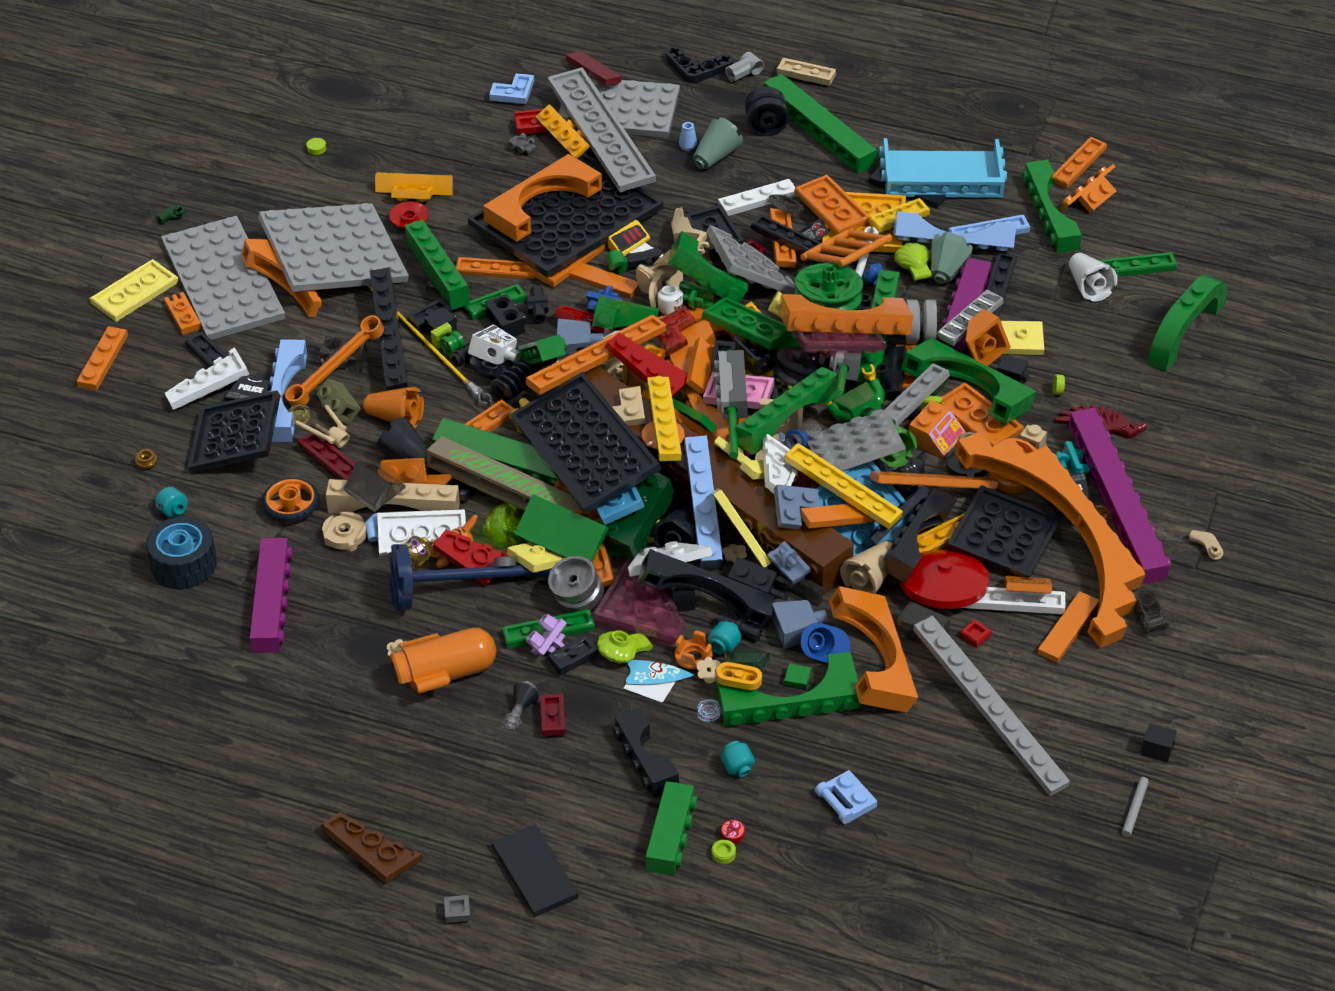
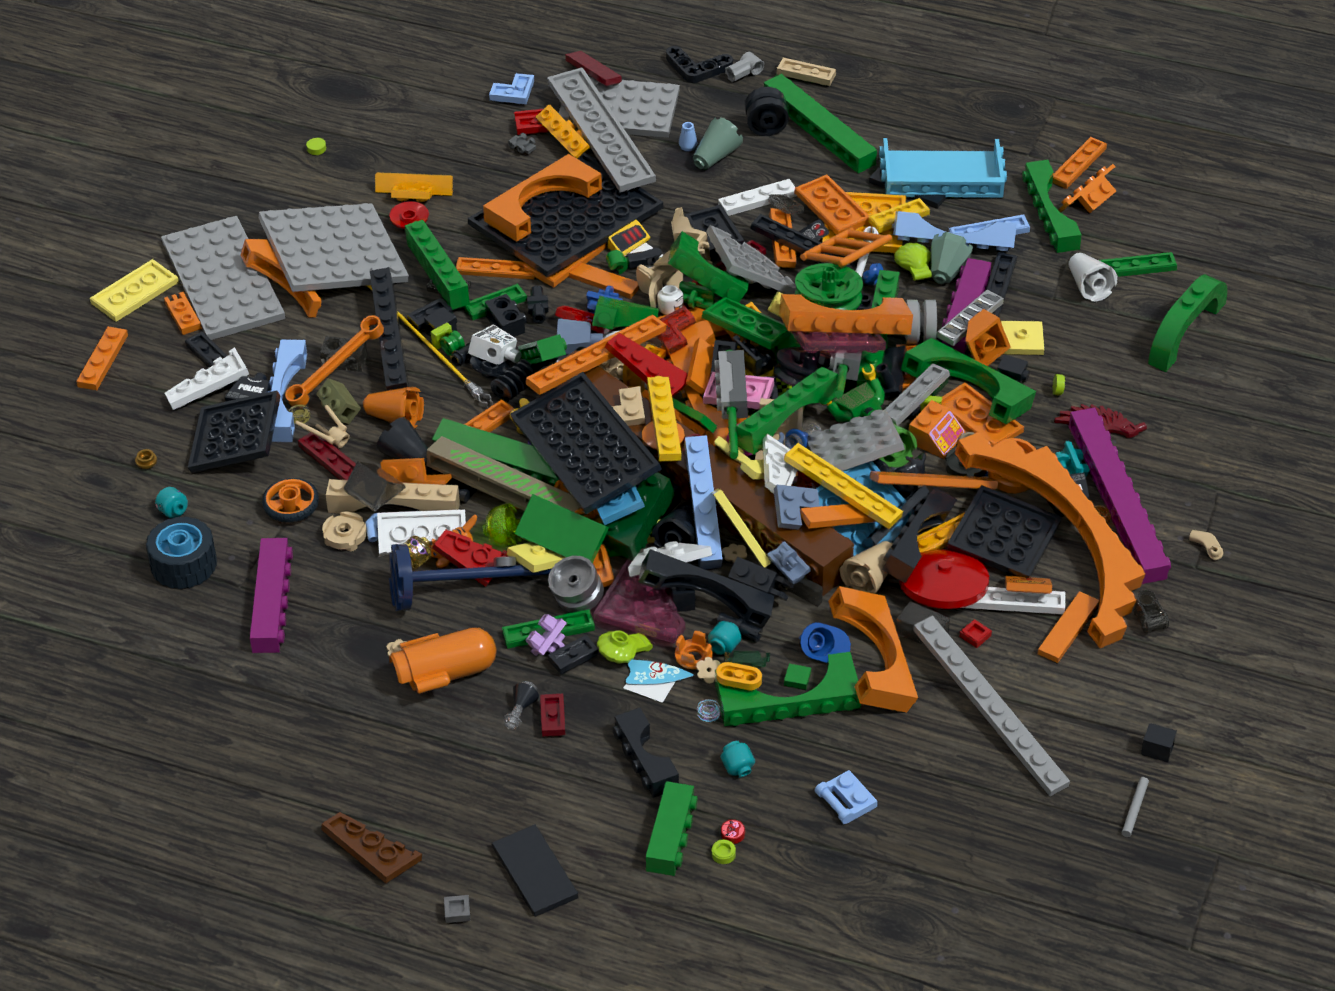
(171, 212): dark green arm -> none
(792, 618): sand blue torso -> none
(1034, 435): tan brick -> none

